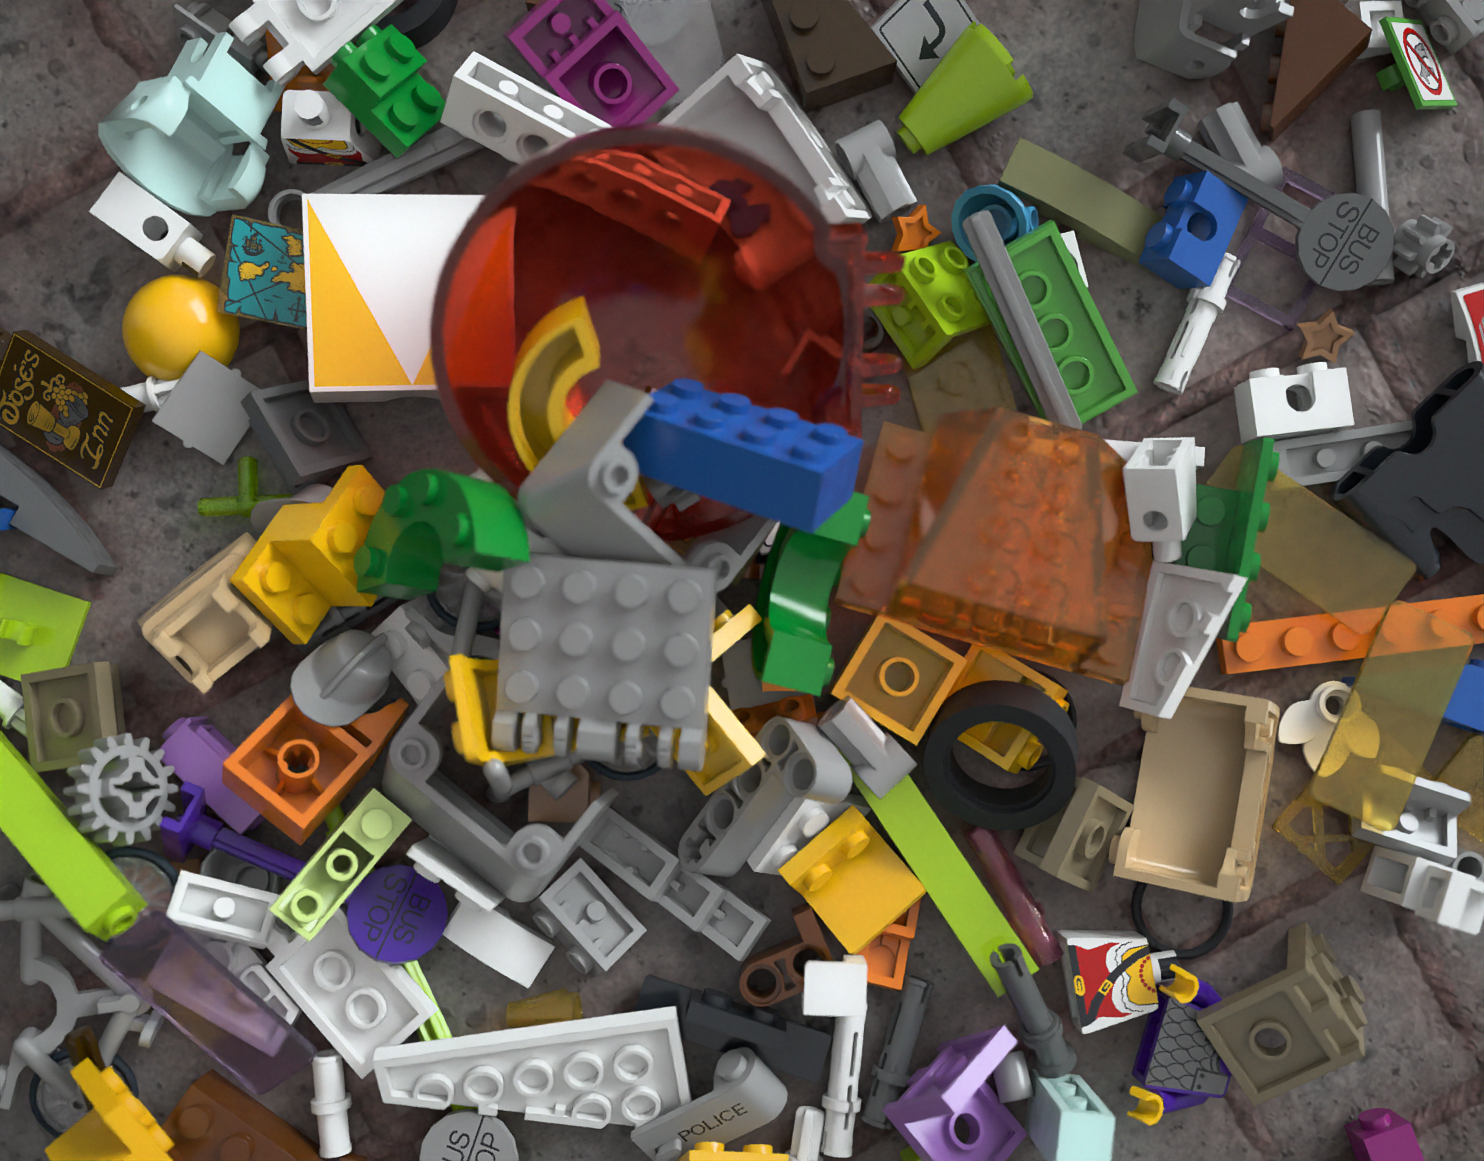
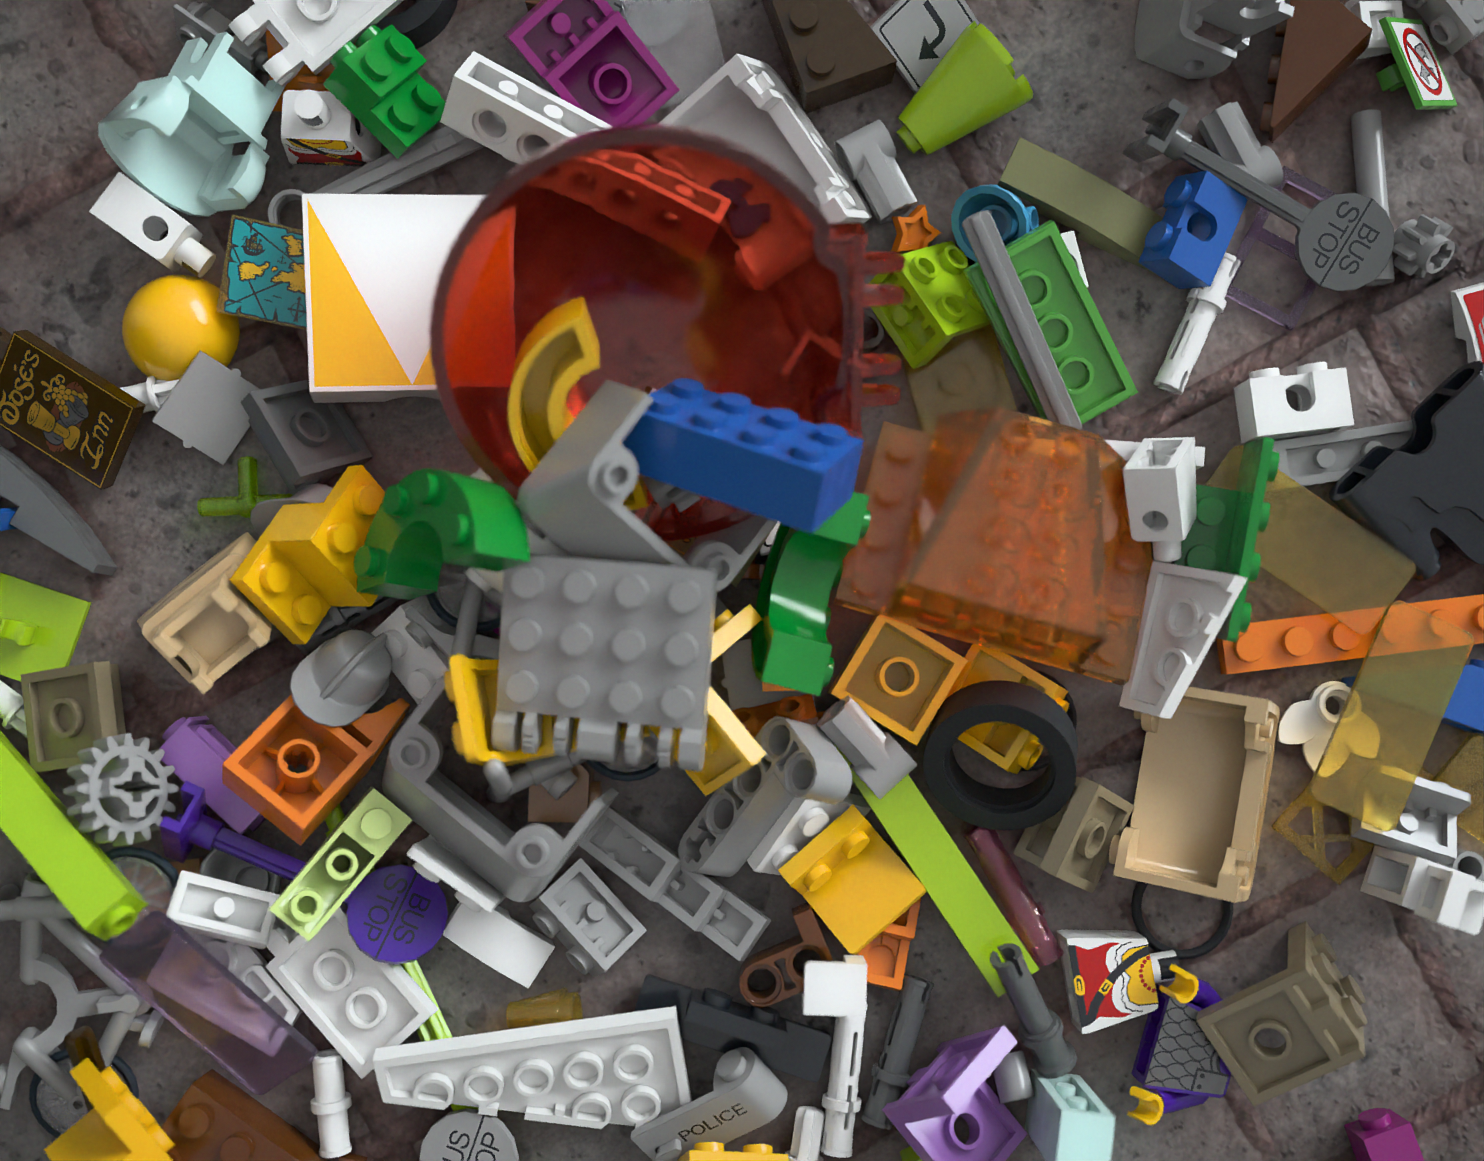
(1323, 337): medium nougat piece -> none

